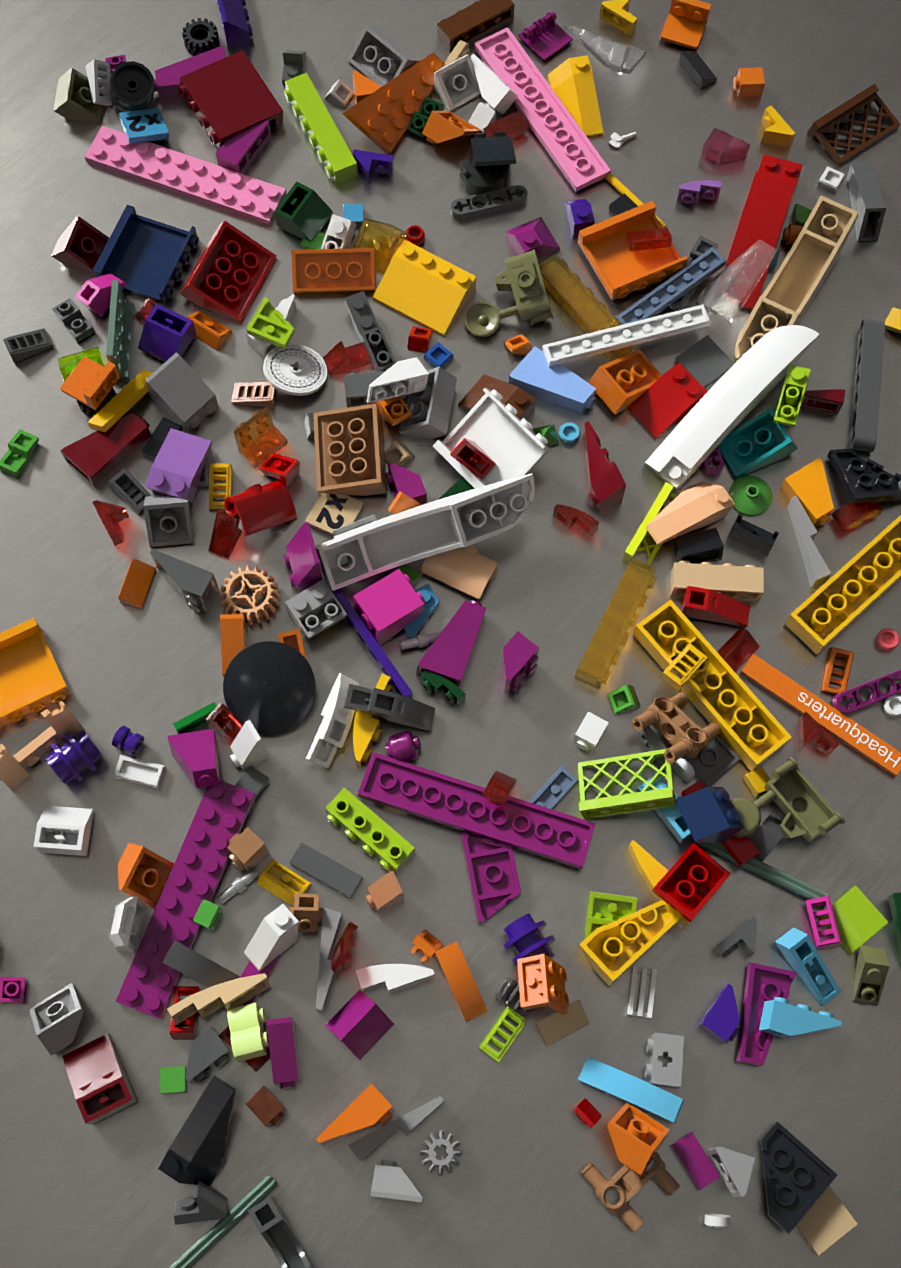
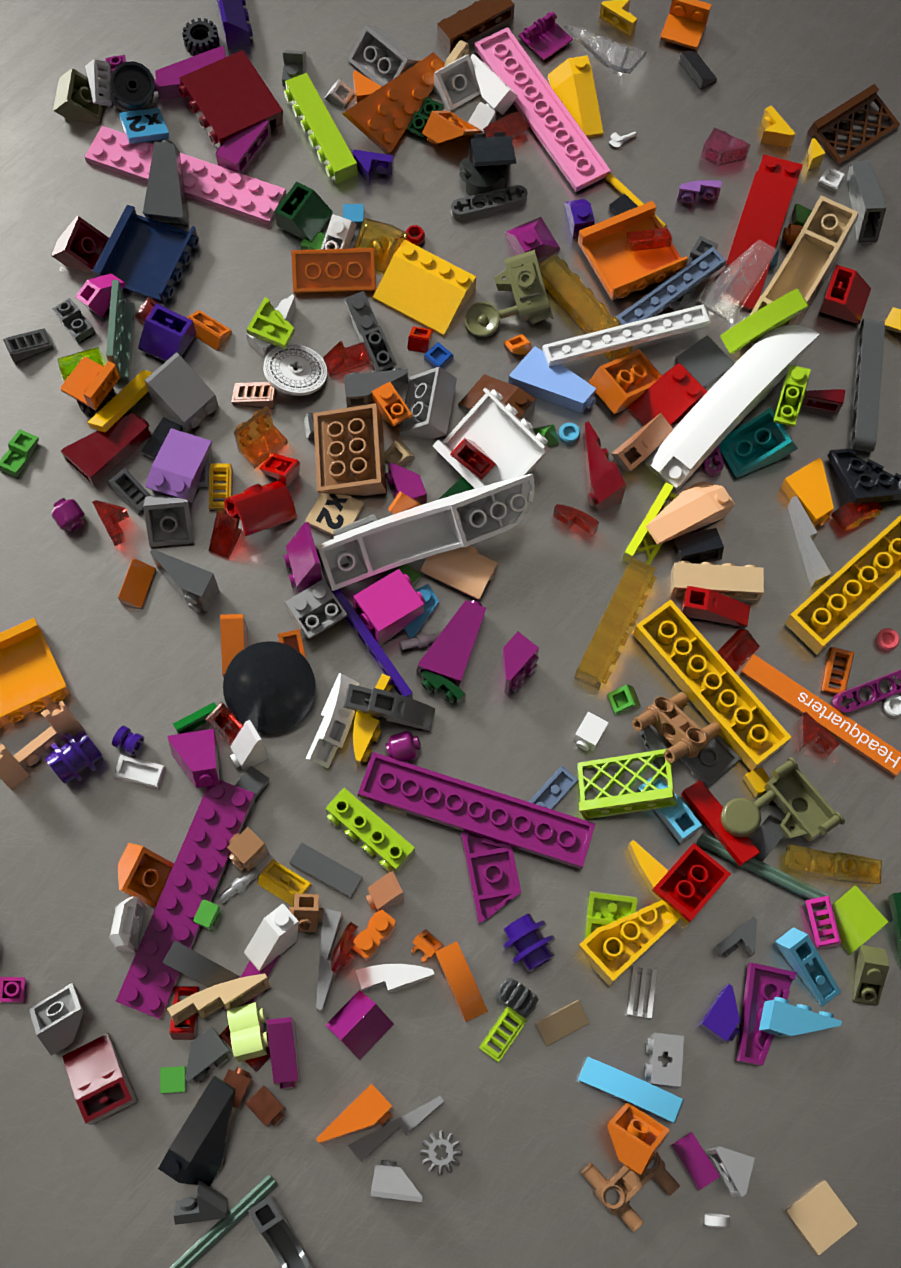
(64, 831): white slope -> none
(68, 514): none -> magenta head
(165, 187): none -> dark grey slope
(228, 273): red slope -> none
(239, 1080): none -> copper brick
(258, 592): light nougat gear -> none
(378, 931): none -> orange brick
(400, 379): white slope -> none
(499, 788): clear red slope -> none
(542, 983): orange bracket -> none
(587, 1113): red slope -> none
(642, 443): none -> nougat slope
(674, 680): yellow slope -> none
(683, 769): white tile -> none
(710, 815): dark blue slope -> none
(747, 503): bright green dish -> none
(749, 82): orange brick -> none
(752, 535): black hinge -> none
(764, 320): none -> lime slope
(791, 1177): black plate -> none
(815, 154): none -> yellow slope
(833, 866): none -> clear yellow slope
(846, 295): none -> red slope

